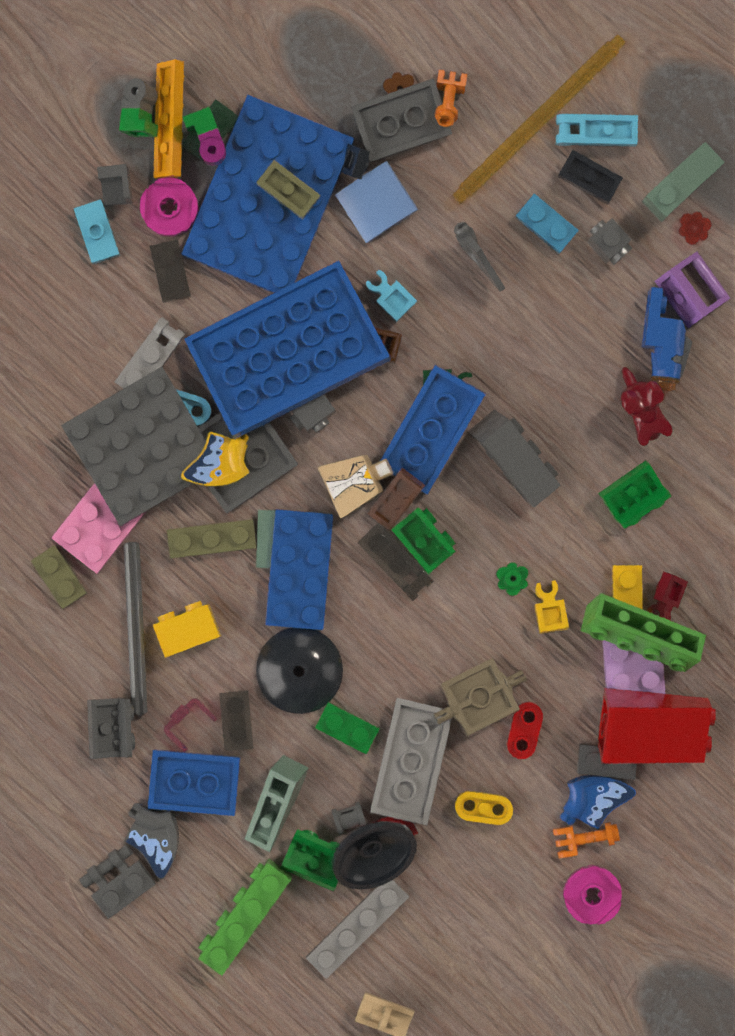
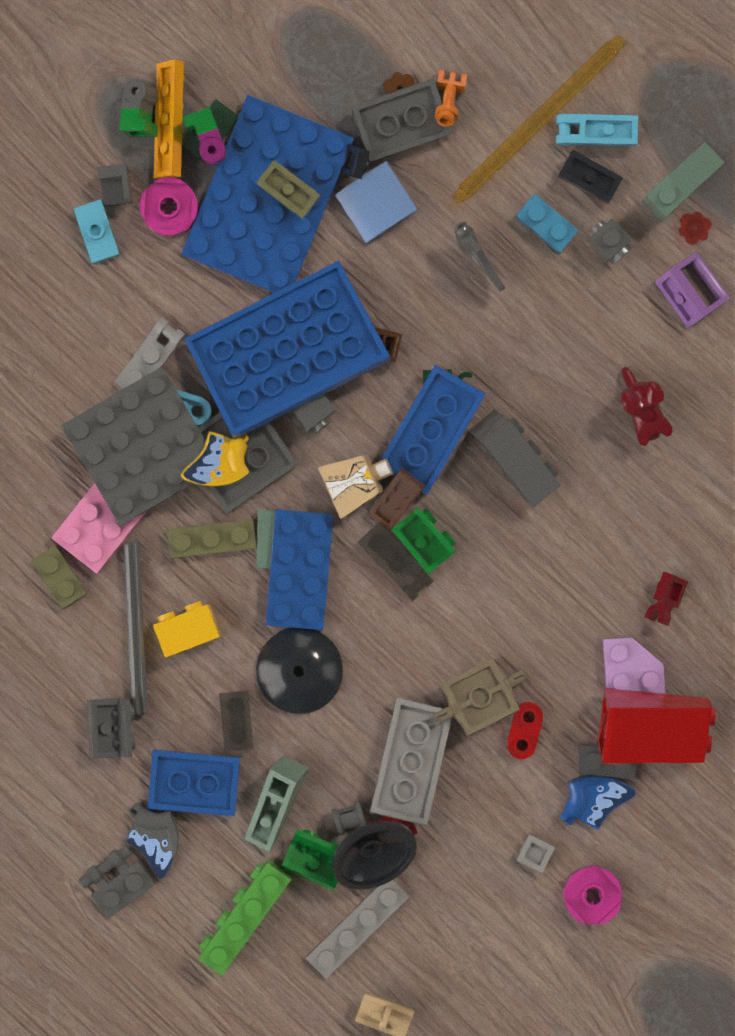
(170, 271): clear smoke plate -> none
(179, 714): clear pink piece -> none
(347, 728): green plate -> none
(394, 299): medium azure plate -> none
(483, 807): yellow plate -> none
(504, 575): green plant -> none
(535, 853): none -> light grey tile
(550, 613): yellow plate -> none
(573, 840): orange hinge -> none
(627, 584): yellow plate -> none
(634, 495): green bracket -> none
(643, 633): bright green brick -> none
(668, 341): blue plate -> none

